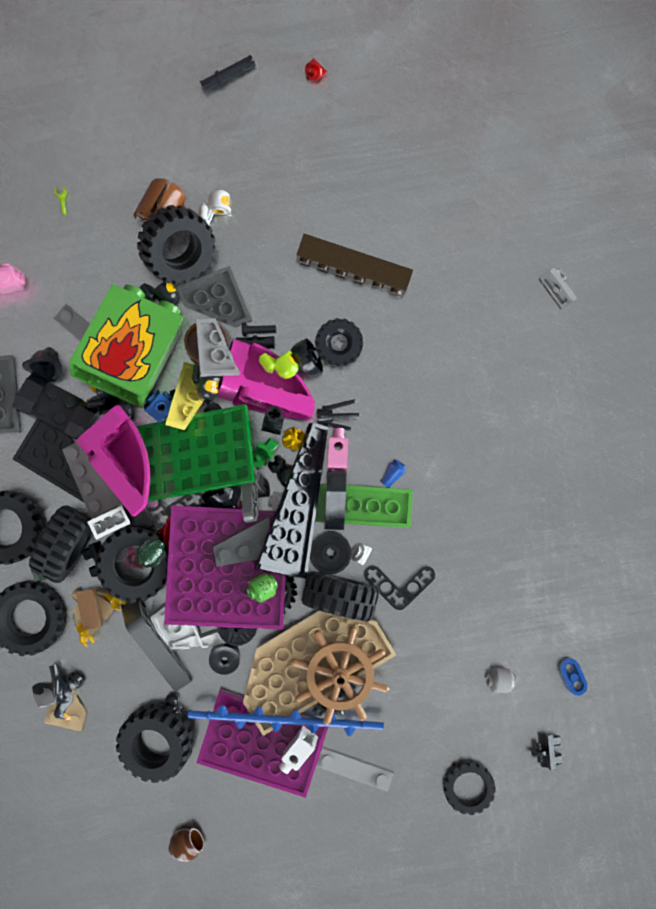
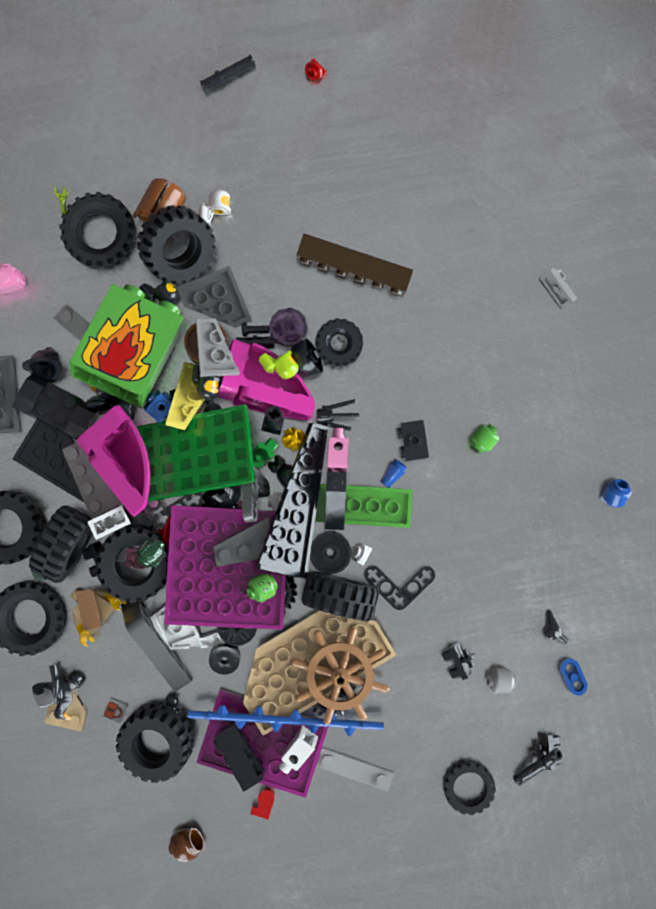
(86, 207): none -> black tyre
(114, 710): none -> tile
(239, 756): none -> black wedge
(265, 802): none -> red leg
(288, 327): none -> clear purple cylinder
(413, 440): none -> black brick
(462, 660): none -> black hips
(484, 437): none -> bright green head
(543, 763): none -> black pin
(553, 629): none -> black animal
(617, 493): none -> blue head

